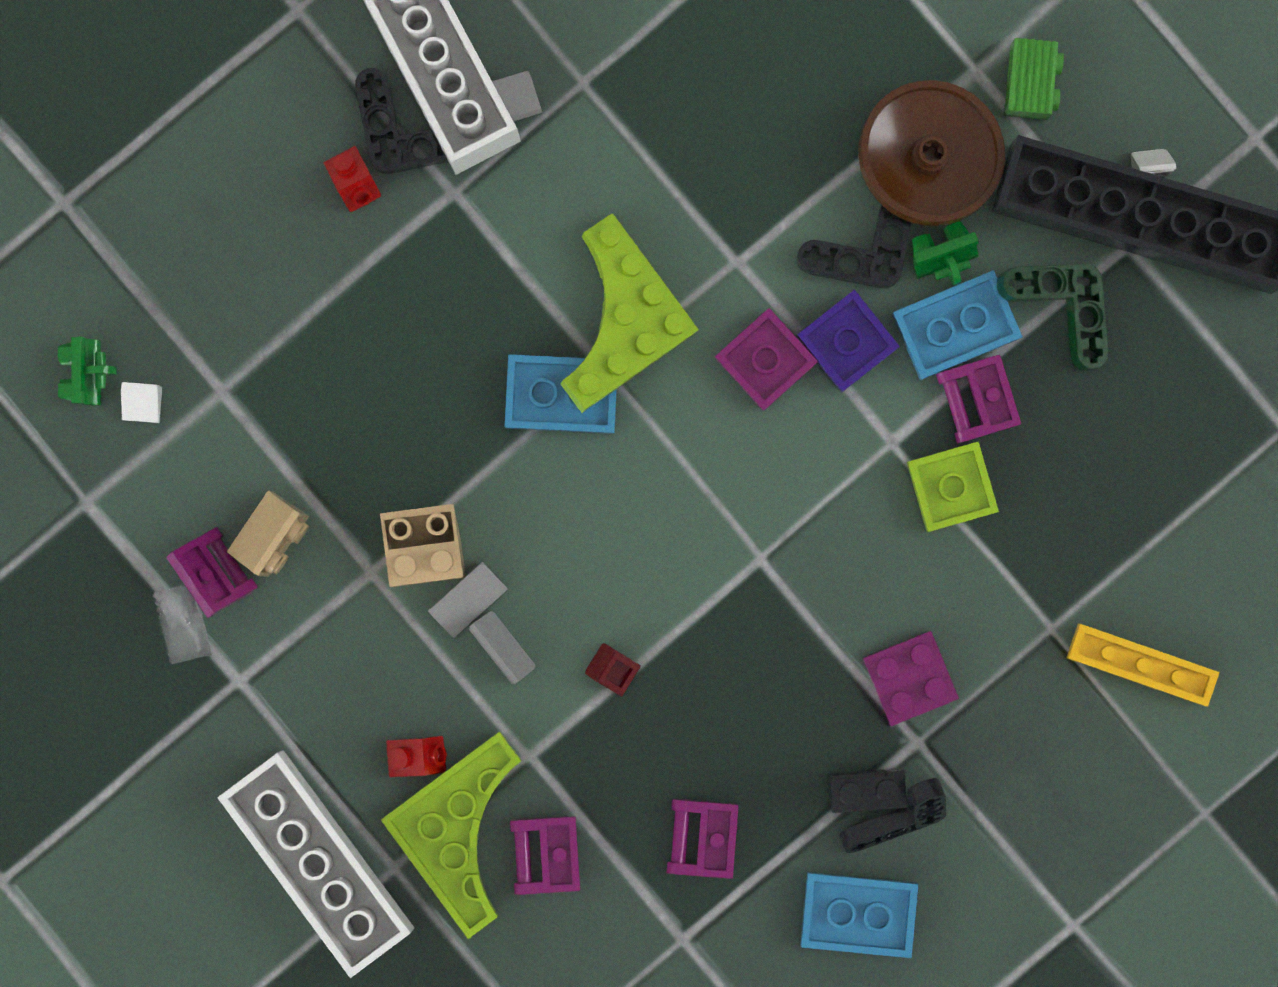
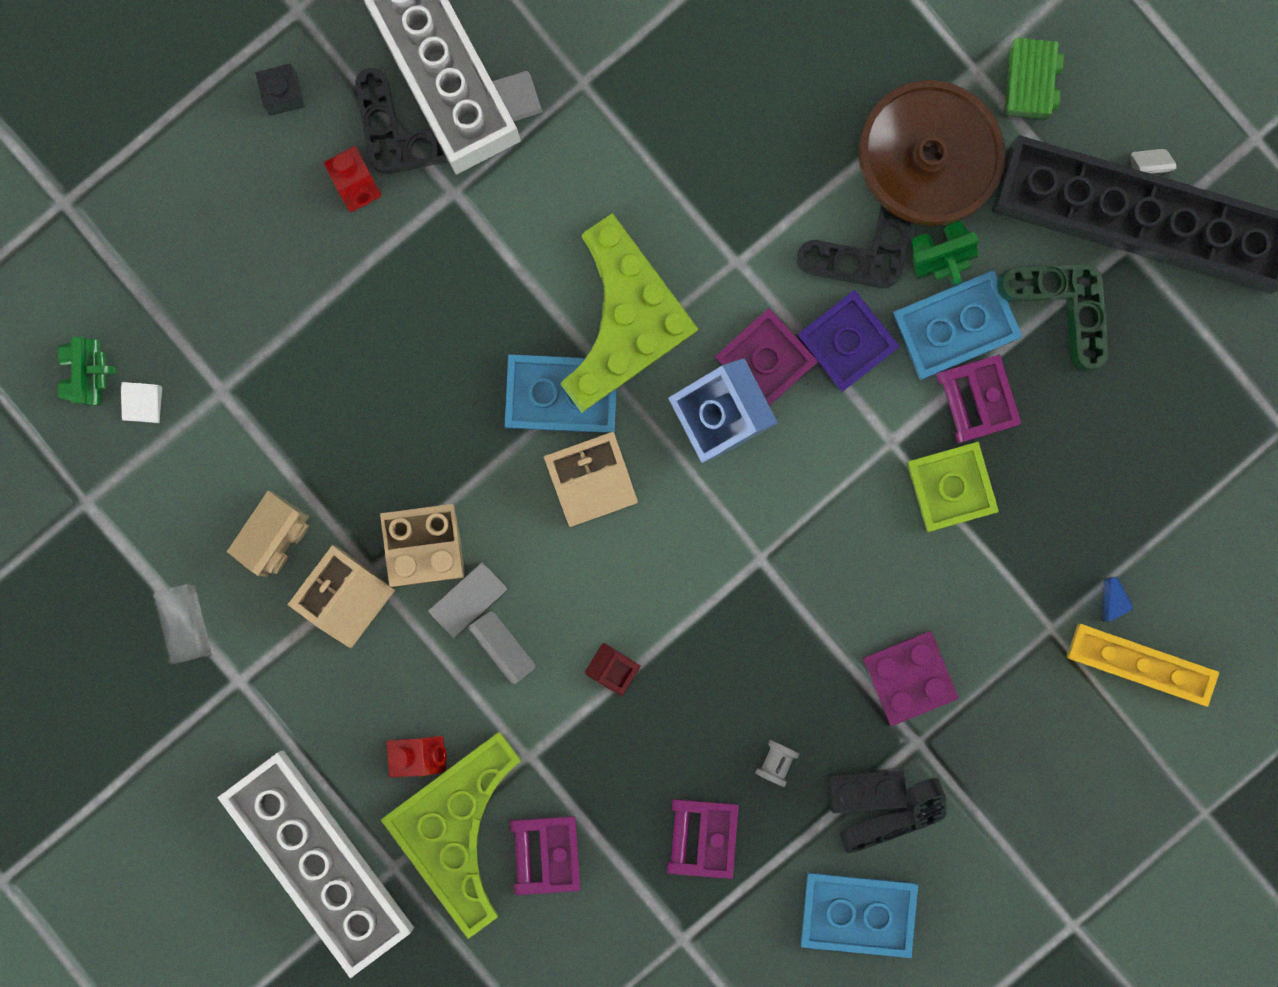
(204, 575): magenta plate -> none
(280, 89): none -> black brick
(341, 596): none -> tan slope
(591, 479): none -> tan slope
(722, 410): none -> medium blue brick
(777, 763): none -> light grey bush
(1114, 600): none -> blue slope

